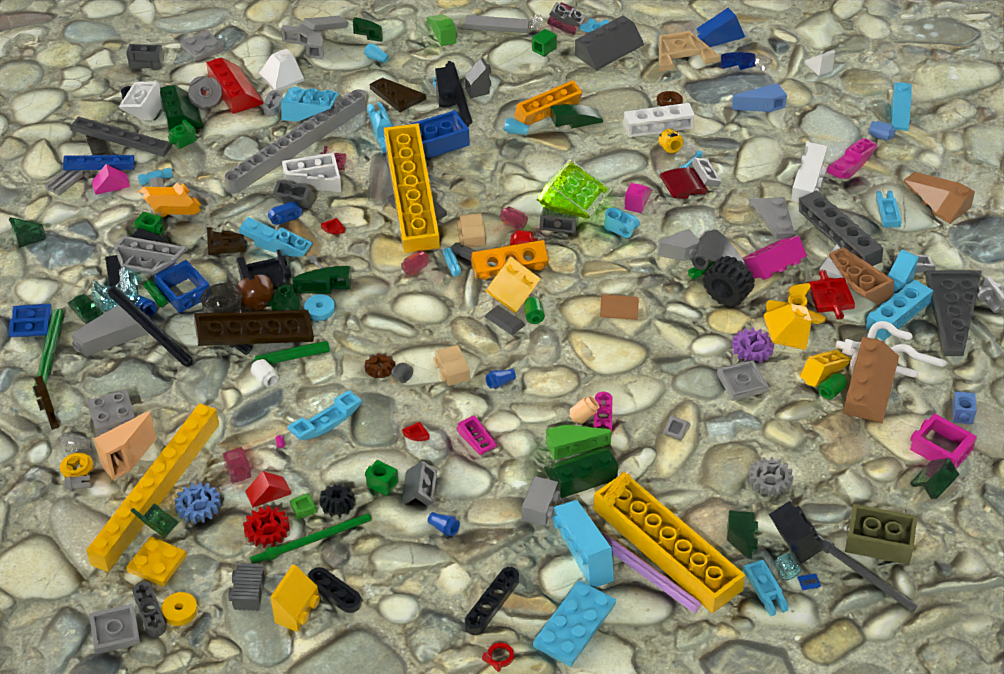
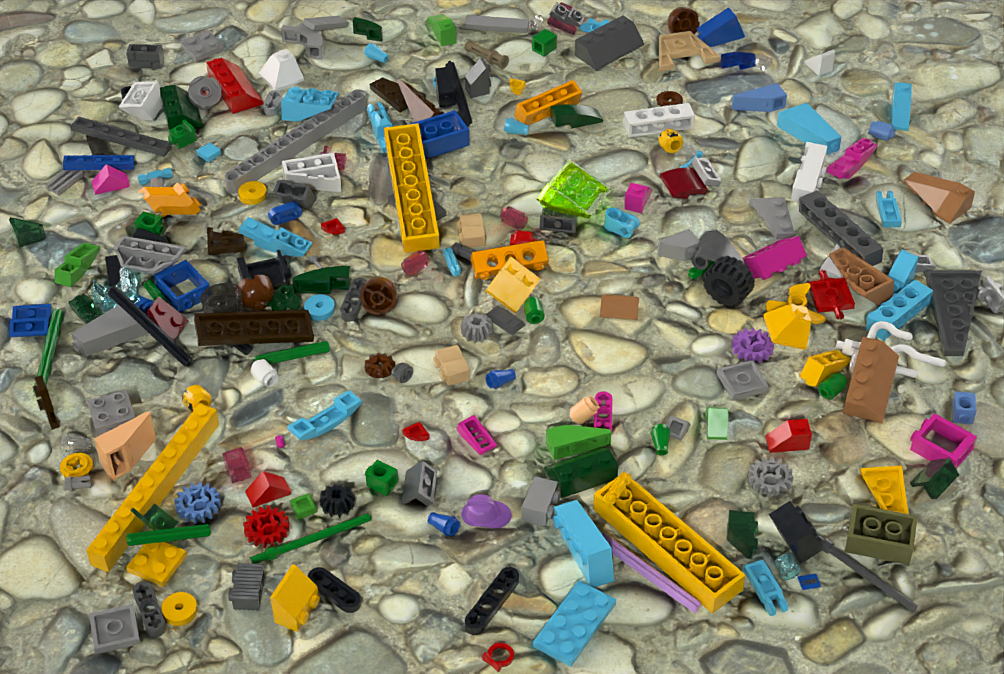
(76, 264): none -> bright green slope
(166, 318): none -> wing
(167, 535): none -> green axle
(194, 395): none -> yellow head
(209, 152): none -> medium azure tile
(252, 192): none -> yellow piece
(355, 305): none -> dark grey beam
(378, 295): none -> reddish brown cylinder
(418, 106): none -> wedge
(476, 327): none -> light grey gear
(486, 512): none -> medium lavender piece
(492, 56): none -> dark tan pin
(517, 86): none -> yellow tile
(660, 436): none -> green cone
(683, 20): none -> reddish brown cylinder
(717, 423): none -> slope
(790, 436): none -> red slope
(809, 126): none -> medium azure slope
(887, 487): none -> yellow wing

